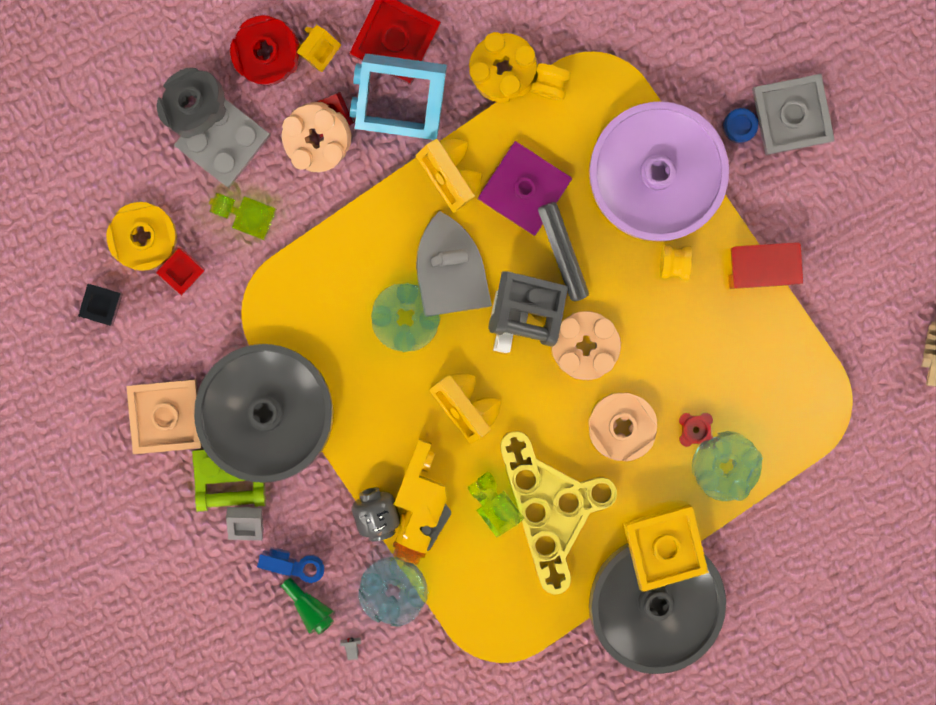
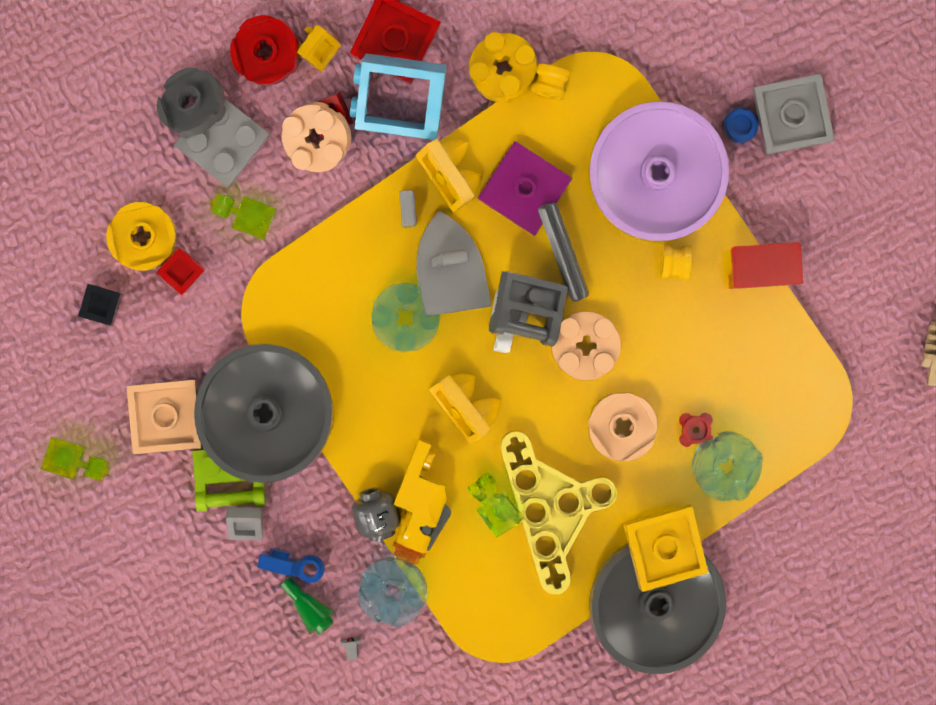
(66, 459): none -> clear neon green plate
(408, 209): none -> light grey tile

